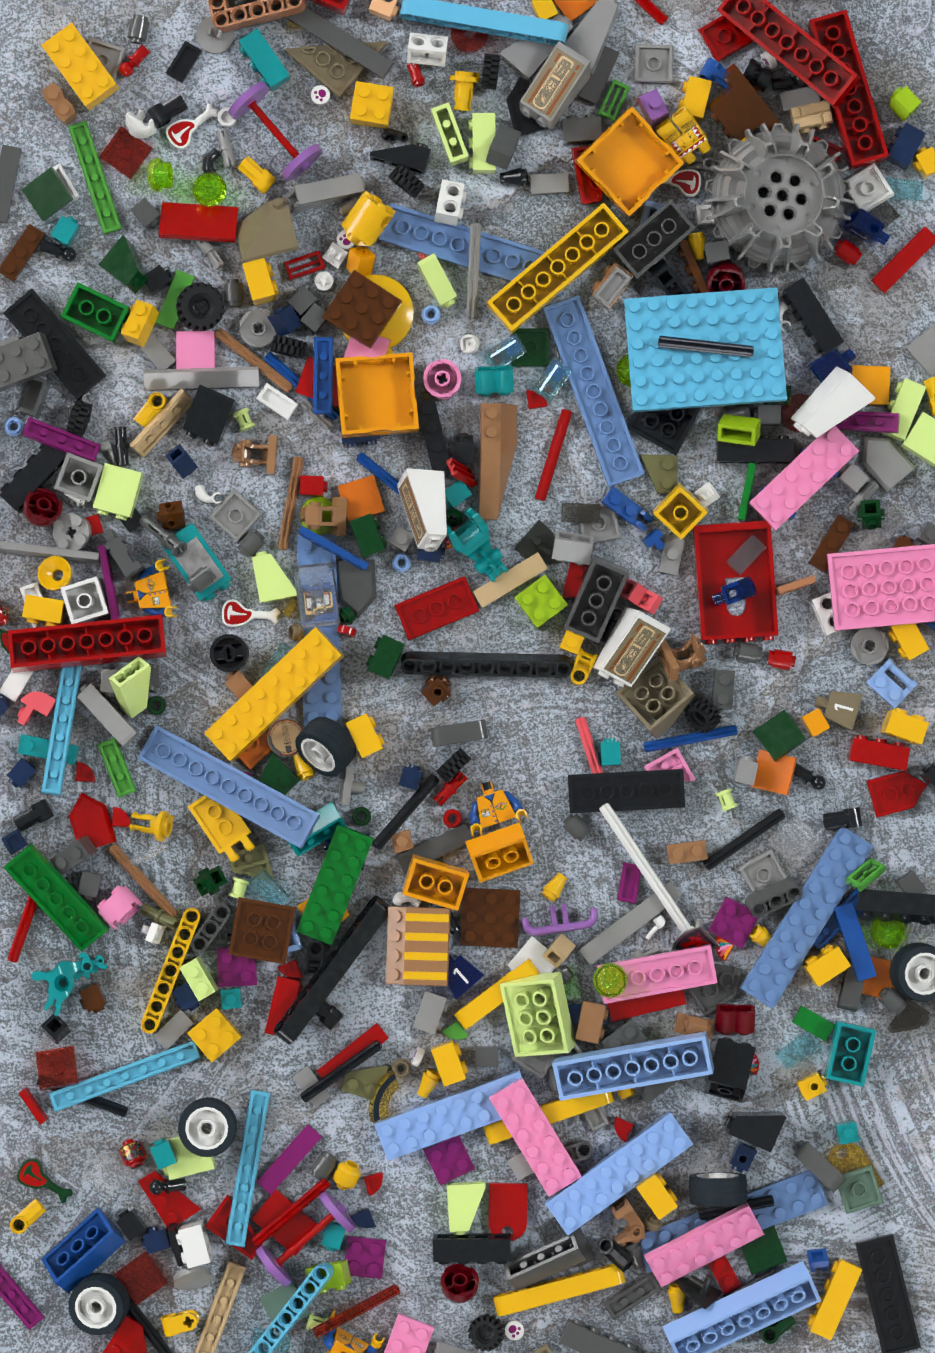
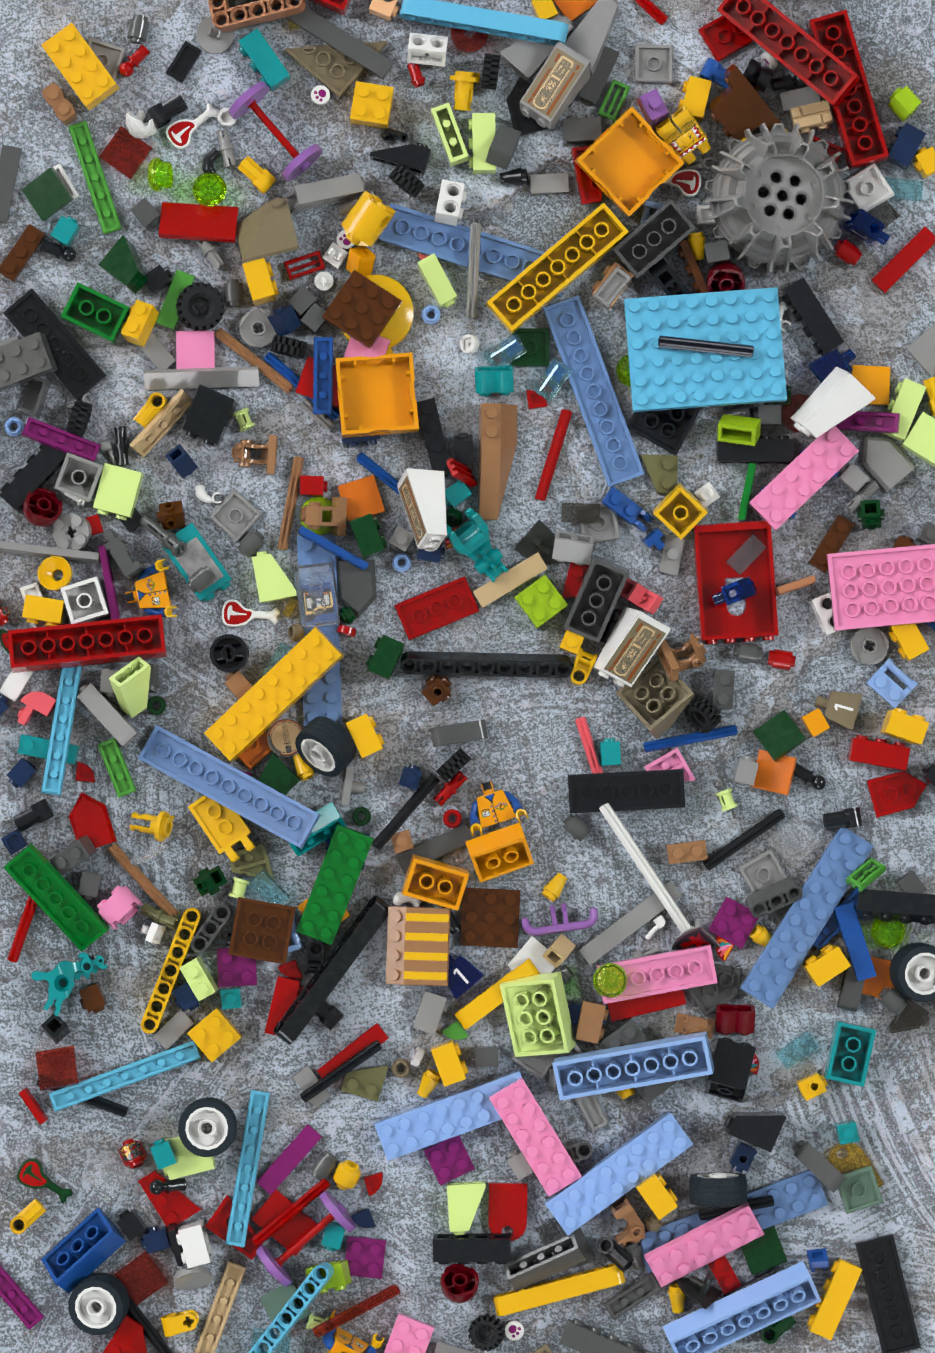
(120, 818): red tile -> none
(277, 401): white tile -> none
(380, 1102): clear yellow tile -> none
(437, 370): bright pink brick -> none
(554, 1111): yellow beam -> none
(622, 1128): red tile -> none
(629, 883): magenta tile -> none
(813, 1023): green tile -> none

